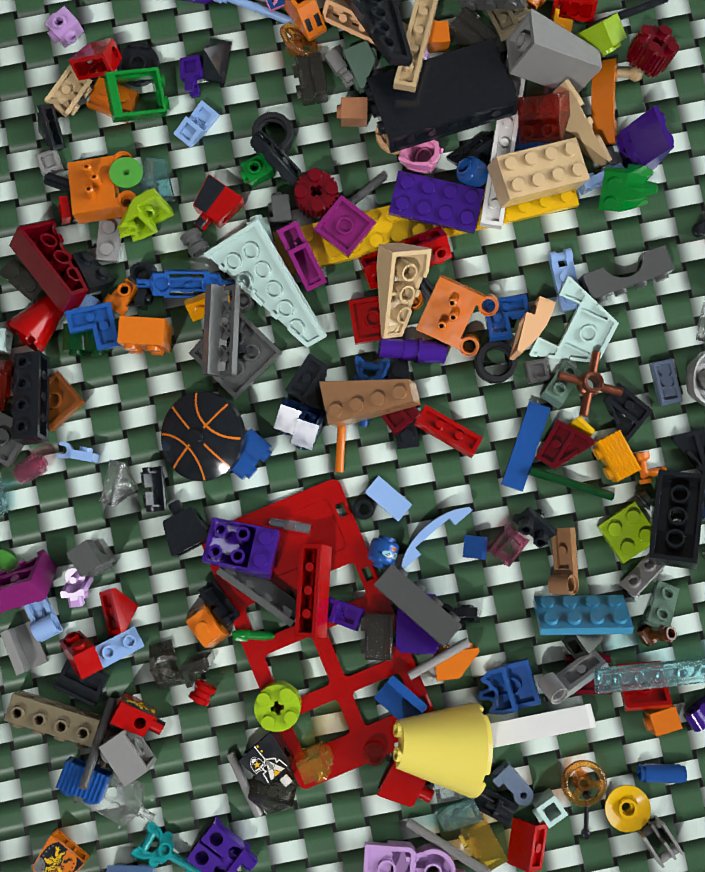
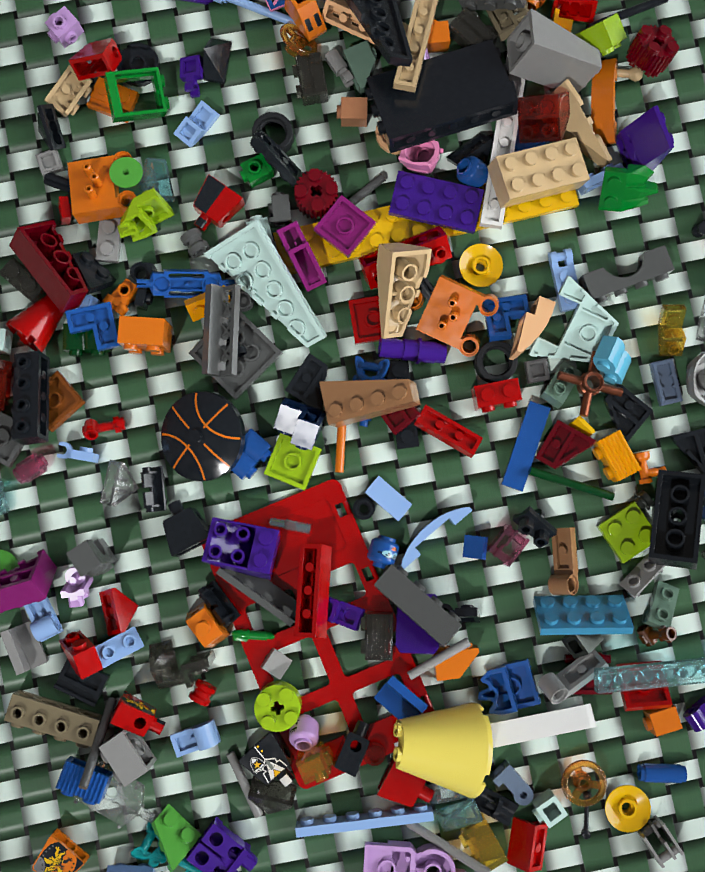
(92, 428): none -> red bar
(174, 835): none -> bright green wing
(195, 738): none -> light blue plate
(276, 663): none -> light grey tile
(291, 463): none -> lime plate
(304, 733): none -> lavender head
(350, 759): none -> black torso
(373, 819): none -> light blue plate
(483, 255): none -> yellow dish
(496, 394): none -> red brick
(612, 360): none -> medium azure brick
(670, 330): none -> clear yellow slope

